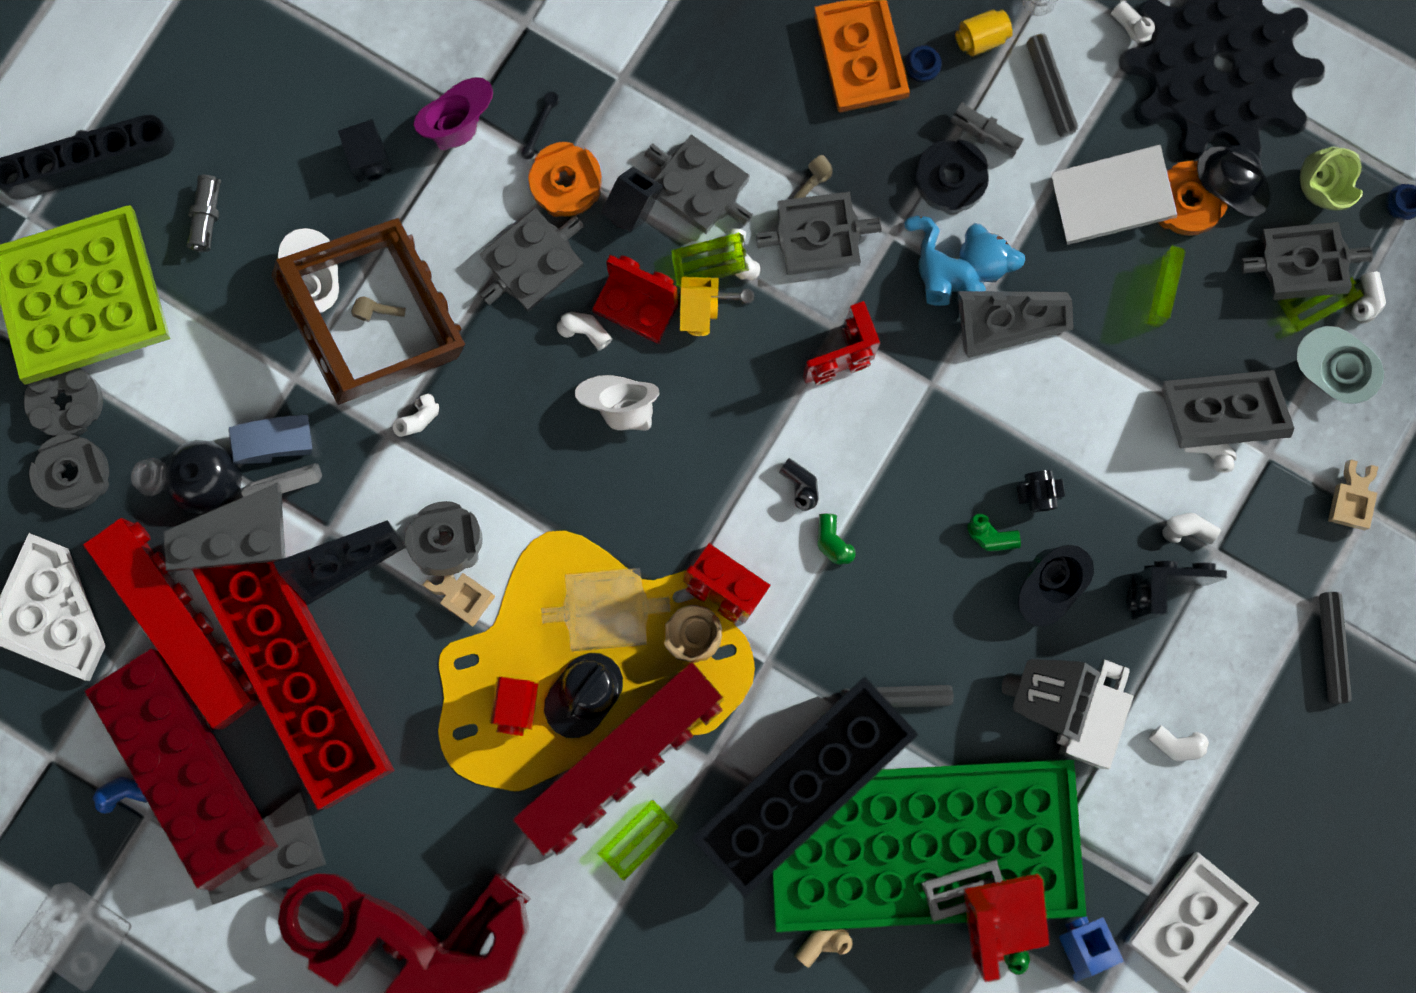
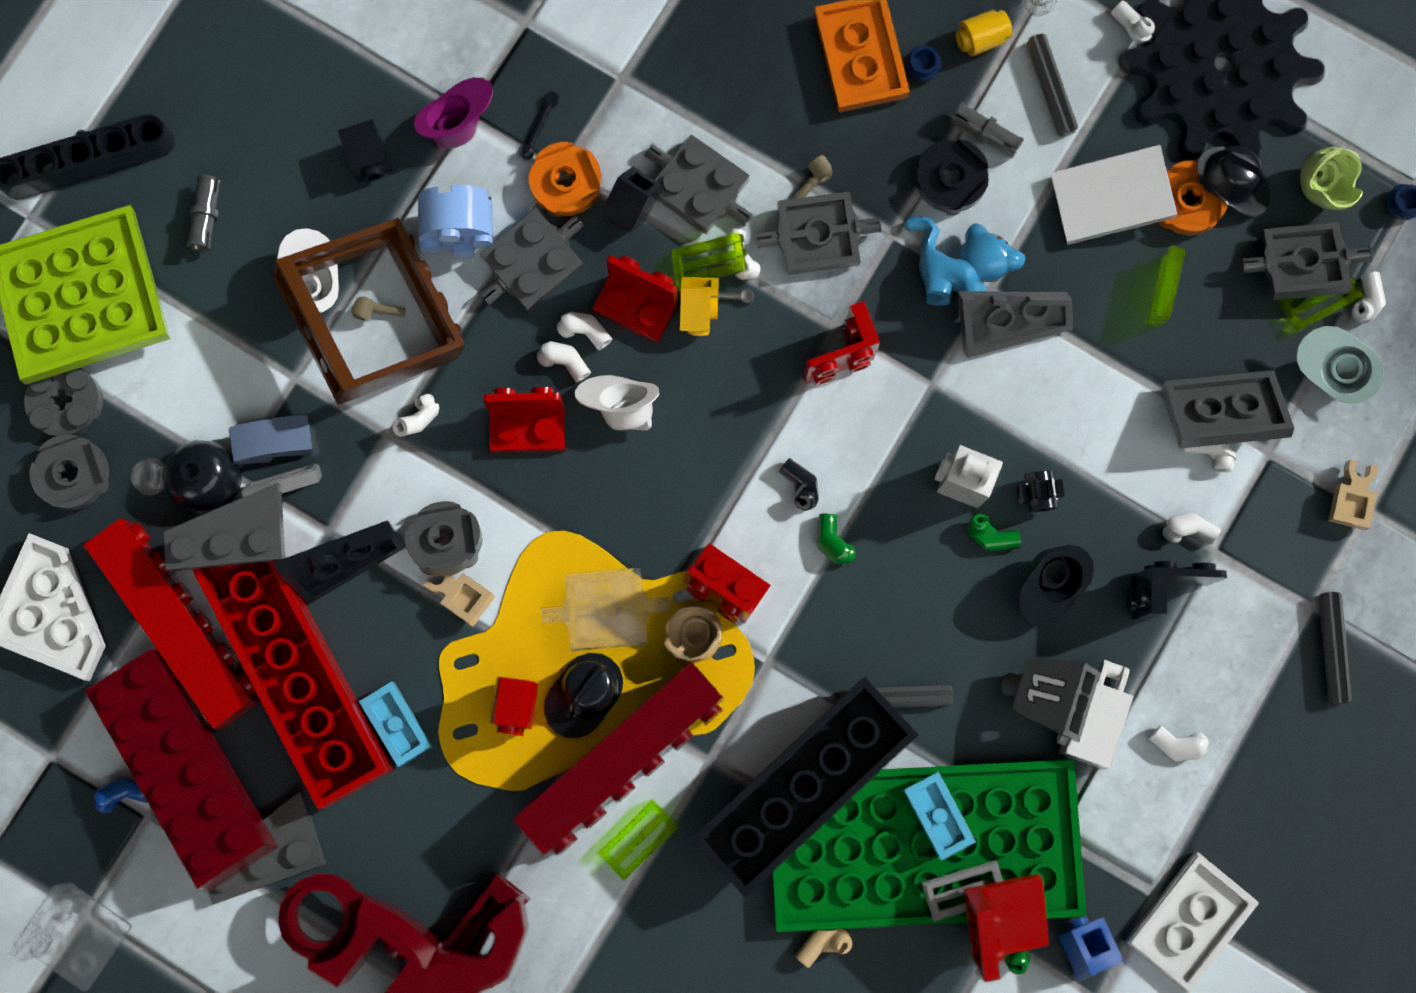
(395, 724): none -> medium azure plate
(455, 220): none -> light blue brick
(526, 420): none -> red bracket
(564, 355): none -> white arm
(939, 816): none -> medium azure plate
(967, 476): none -> white brick

